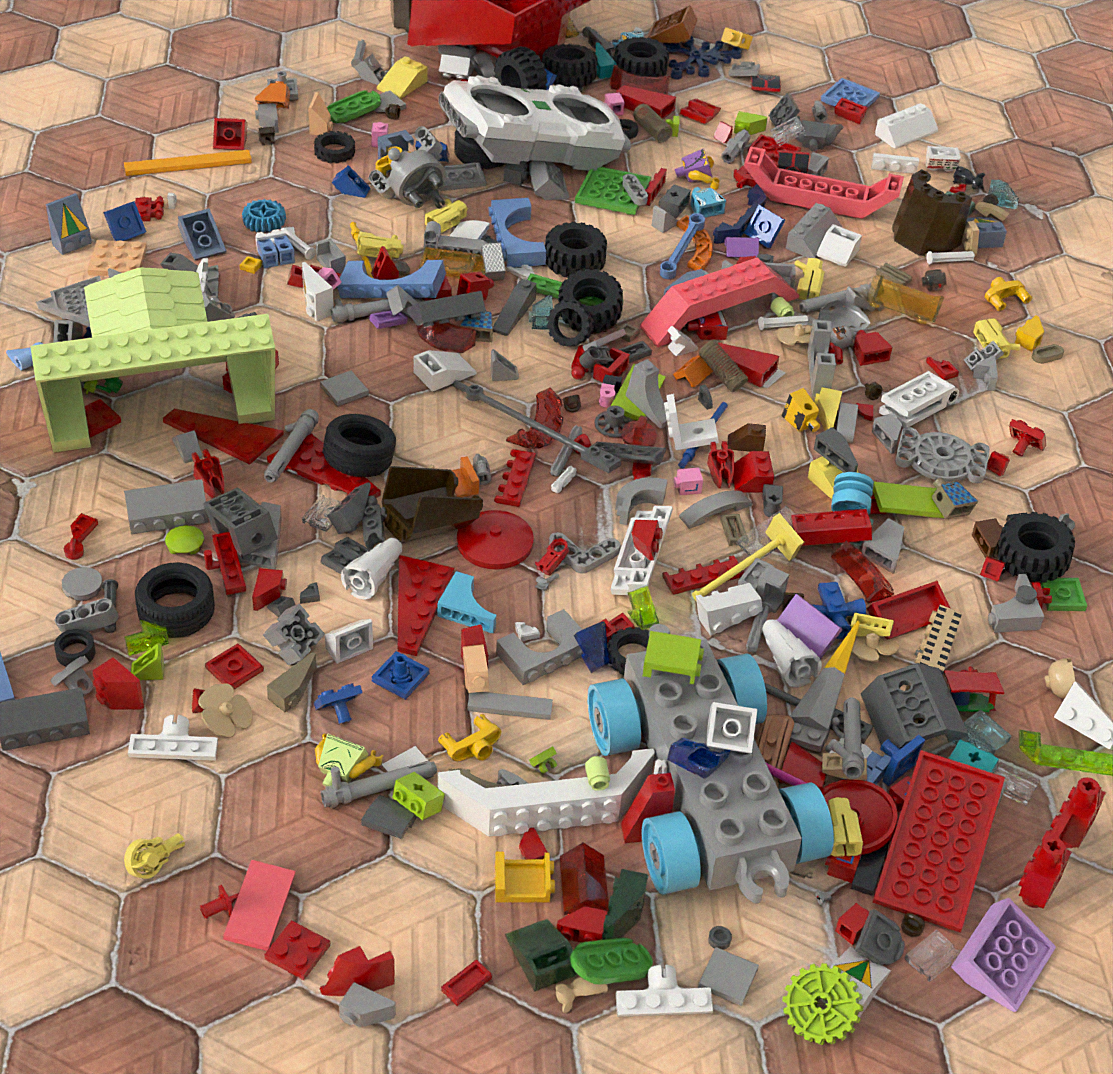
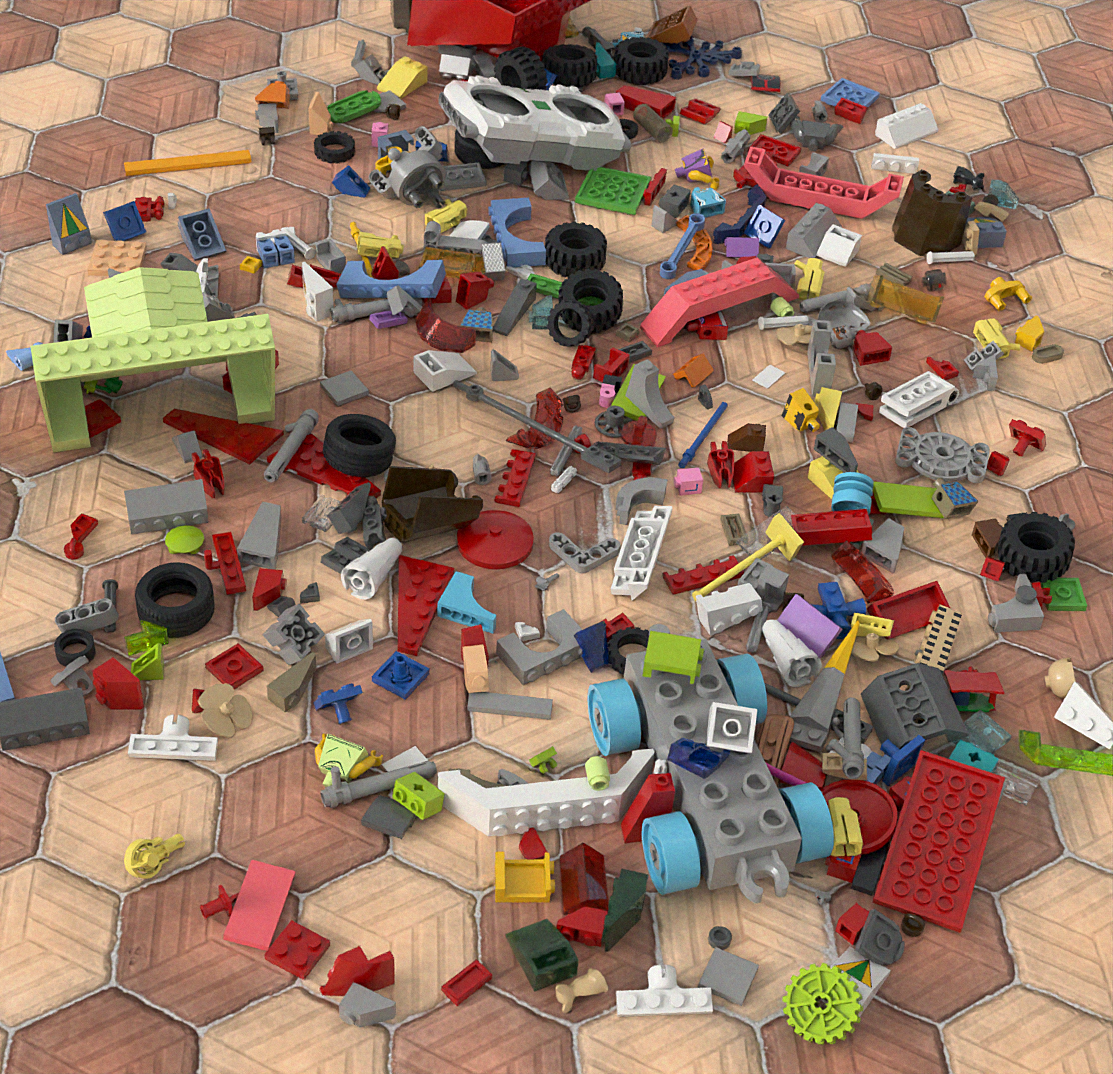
(69, 302): light grey wing -> none
(82, 583): light grey tile -> none
(230, 133): red slope -> none
(243, 518): dark grey plate -> none
(263, 215): dark azure gear -> none
(330, 276): bright pink brick -> none
(447, 308): dark grey slope -> none
(467, 479): orange panel -> none
(475, 745): yellow connector -> none
(552, 558): red piece -> none
(596, 355): dark grey piece -> none
(606, 339): light grey tile -> none
(611, 961): bright green tile -> none
(639, 195): light grey beam -> none
(643, 609): clear neon green slope -> none
(646, 537): red slope -> none
(656, 84): clear red windscreen -> none
(680, 342): white slope -> none
(688, 434): white bracket -> none
(710, 347): dark tan piece -> none
(711, 505): light grey slope -> none
(735, 38): yellow torso -> none
(755, 364): red slope -> none
(787, 131): clear plate -> none
(793, 161): black slope -> none
(833, 349): red arm -> none
(887, 430): light grey slope -> none
(932, 955): clear plate -> none
(942, 158): white slope -> none
(1004, 955): lavender slope -> none
(1067, 832): red piece -> none

